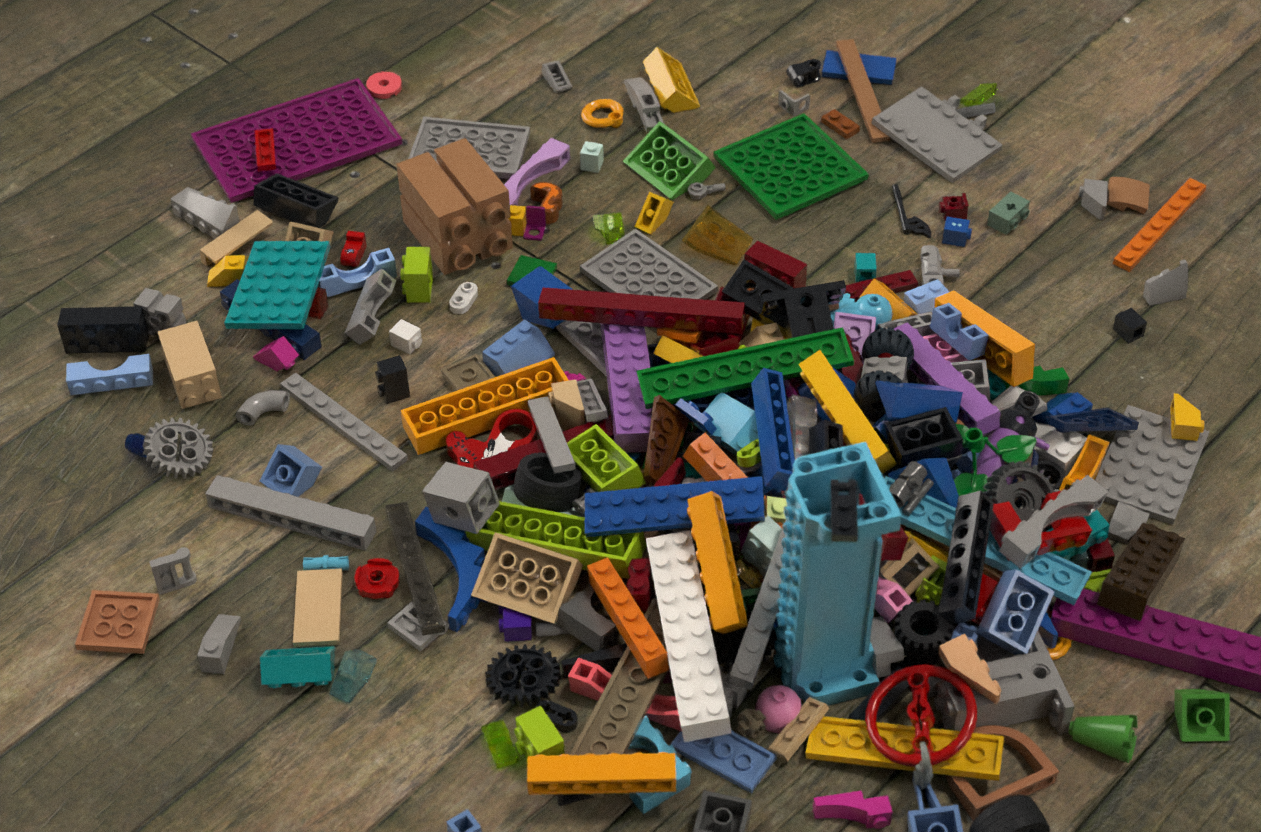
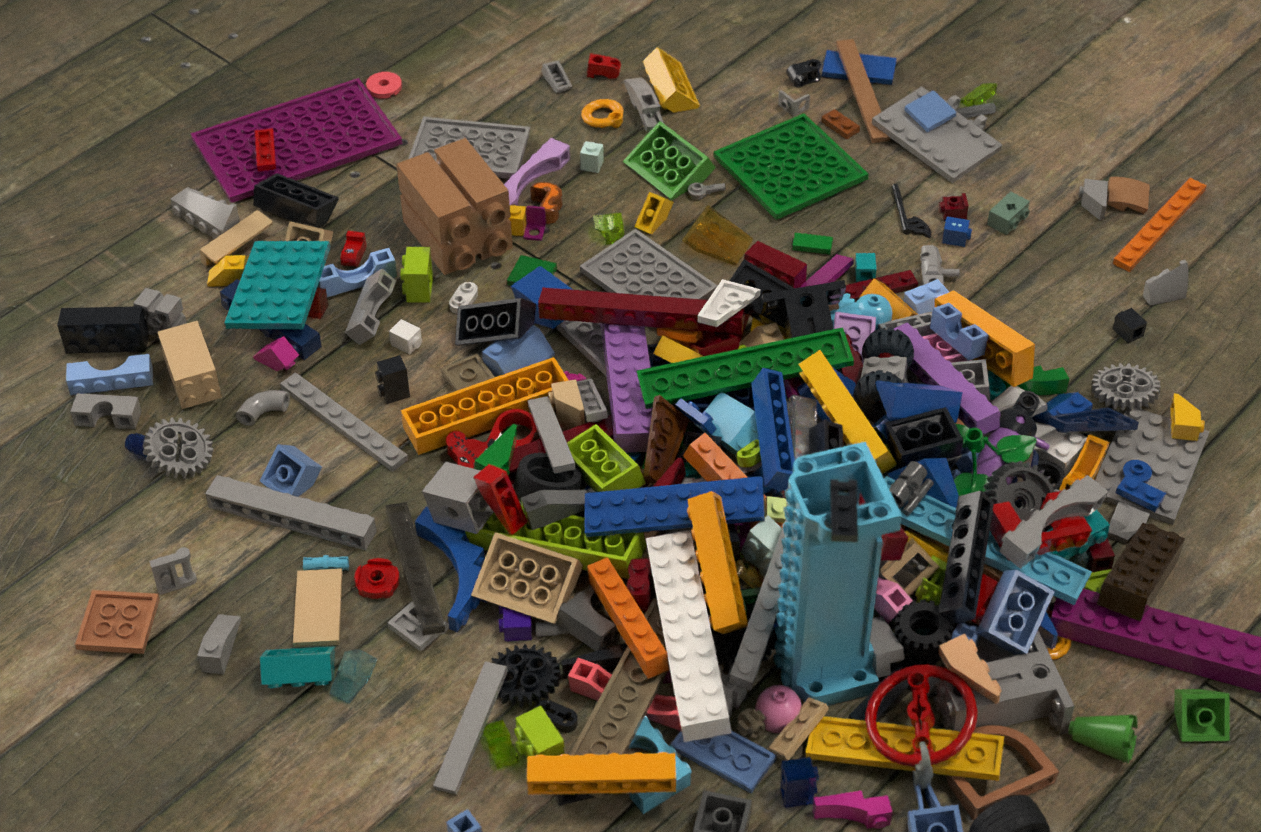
(91, 407): none -> light grey arch
(470, 728): none -> light grey tile
(494, 321): none -> black slope
(500, 452): none -> green slope
(500, 496): none -> red slope
(552, 505): none -> dark grey slope
(603, 66): none -> red leg
(726, 302): none -> white wing
(798, 782): none -> clear blue brick
(812, 243): none -> green tile
(830, 271): none -> magenta tile
(930, 111): none -> medium blue tile
(1126, 386): none -> light grey gear
(1137, 469): none -> blue piece
(1140, 493): none -> blue plate

